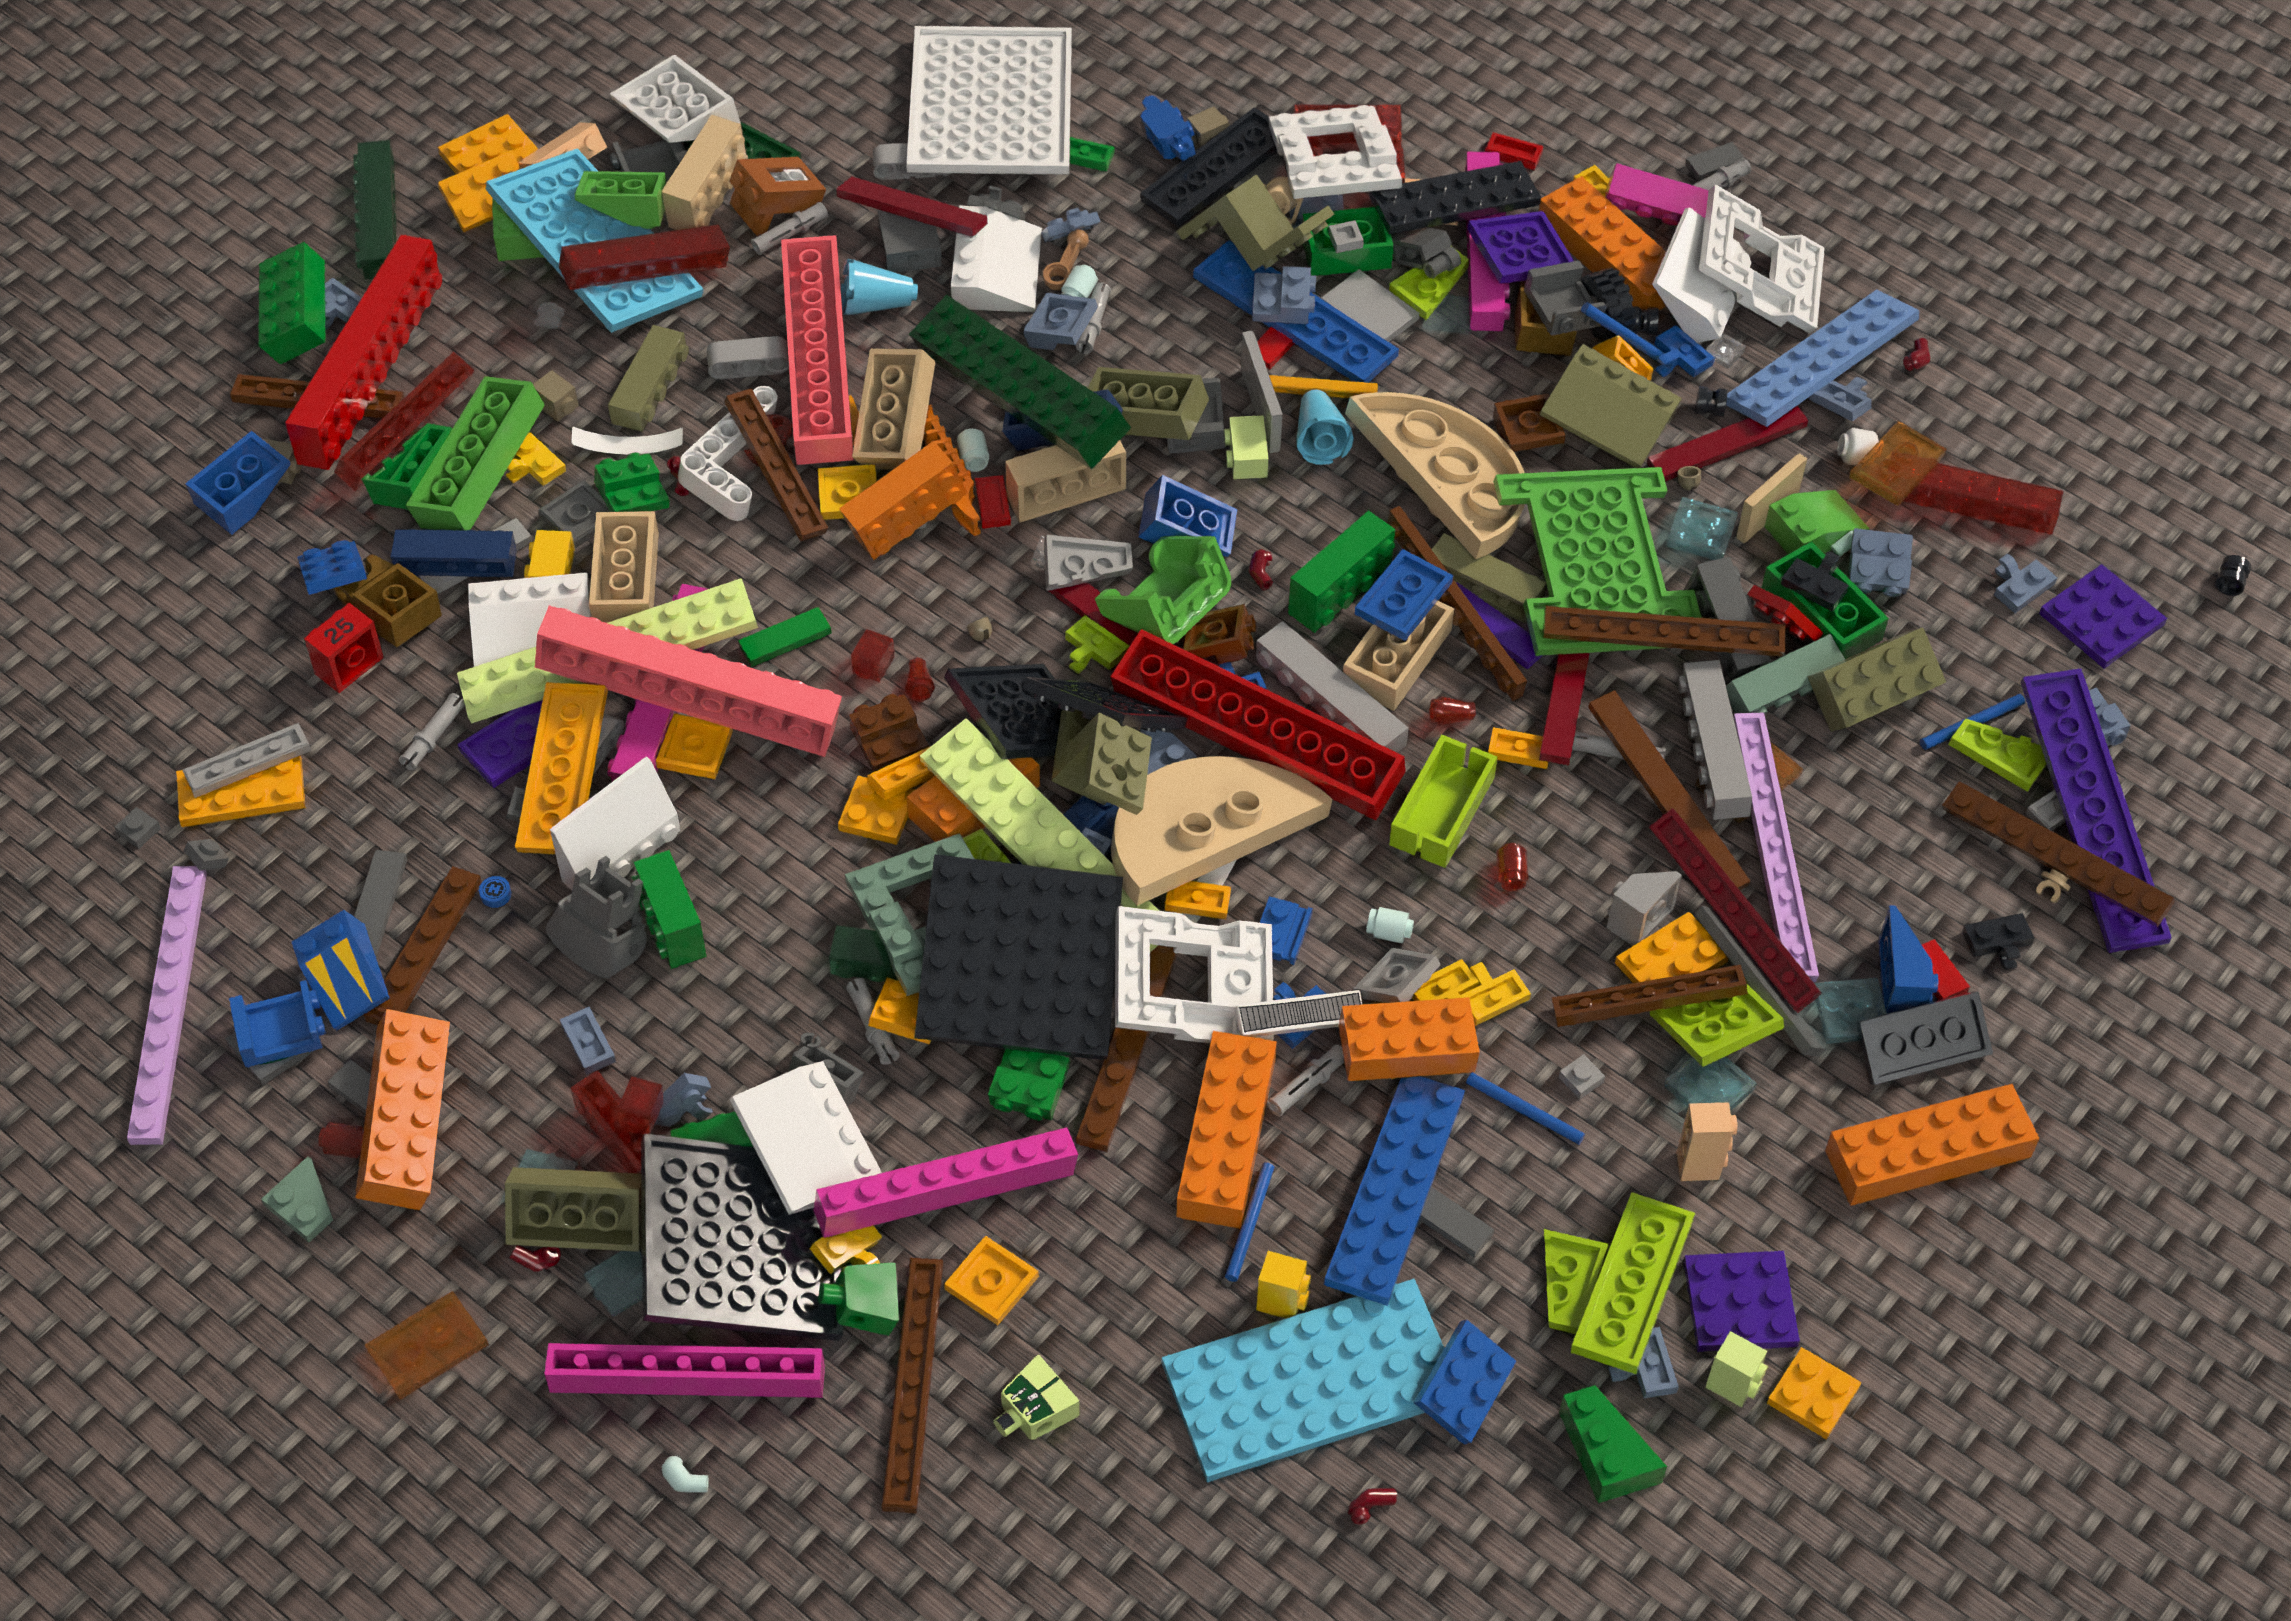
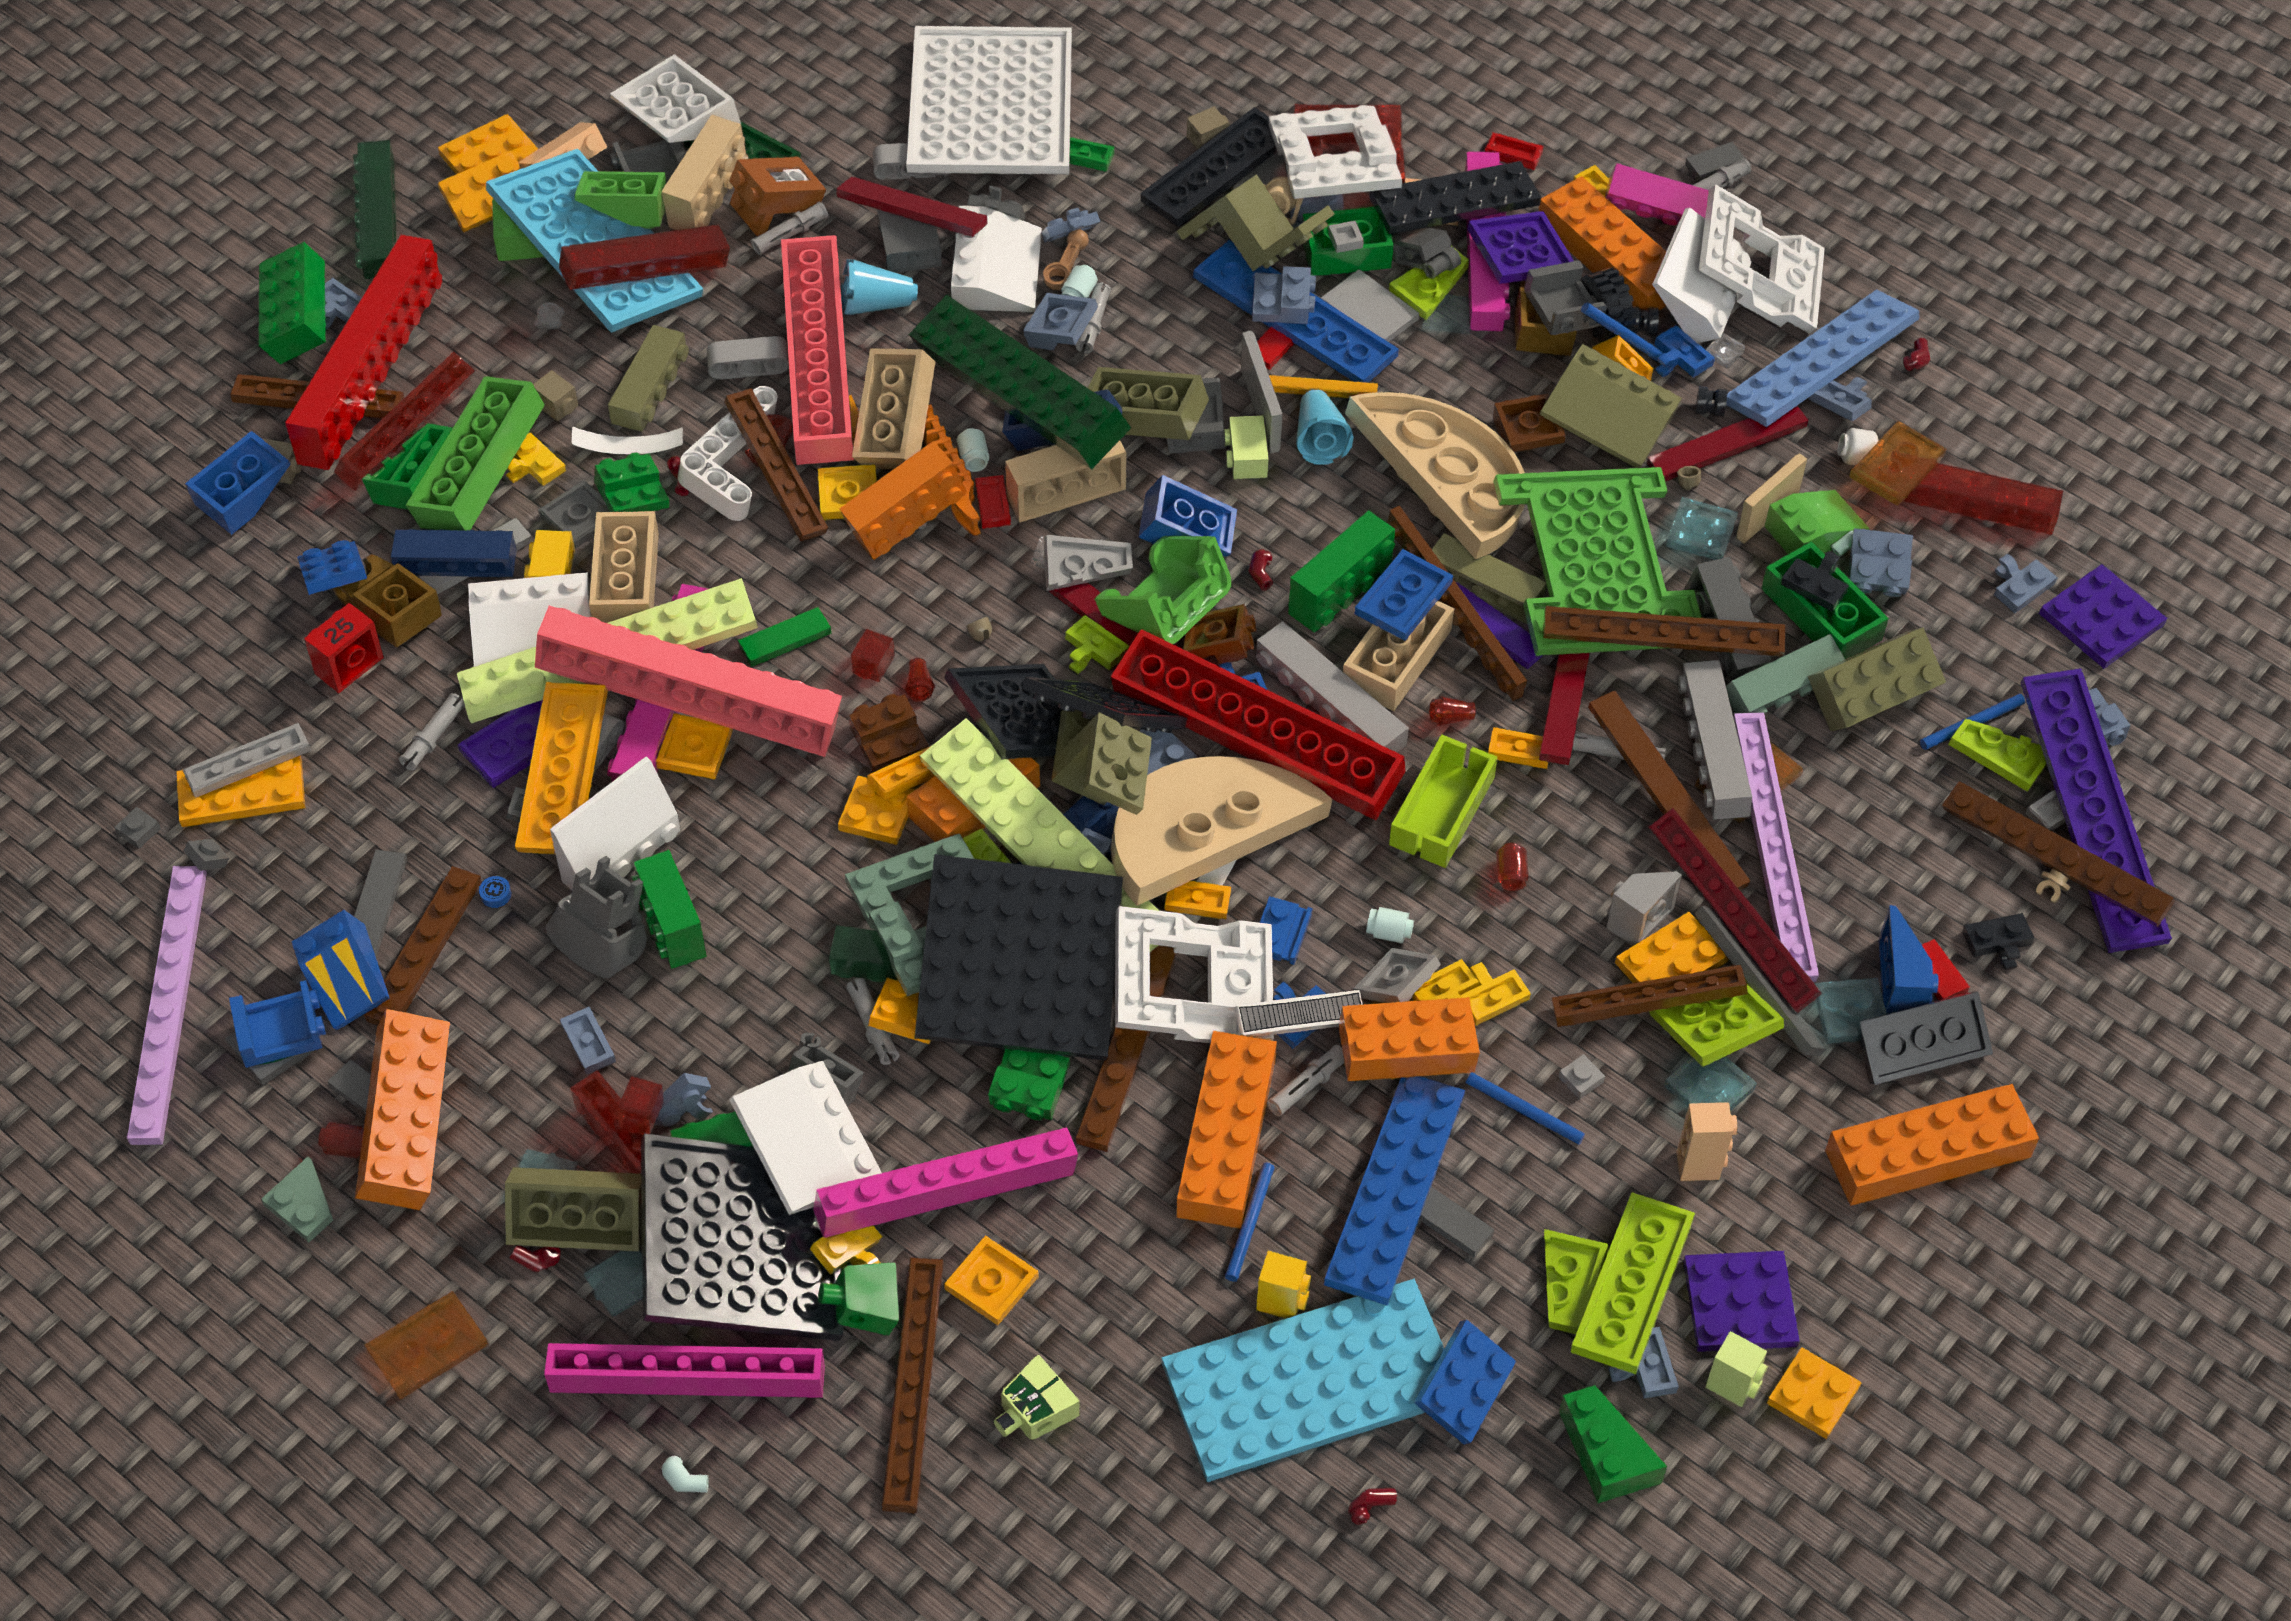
(1167, 129): blue hinge -> none
(1784, 613): red plate -> none
(2233, 575): black wheel -> none

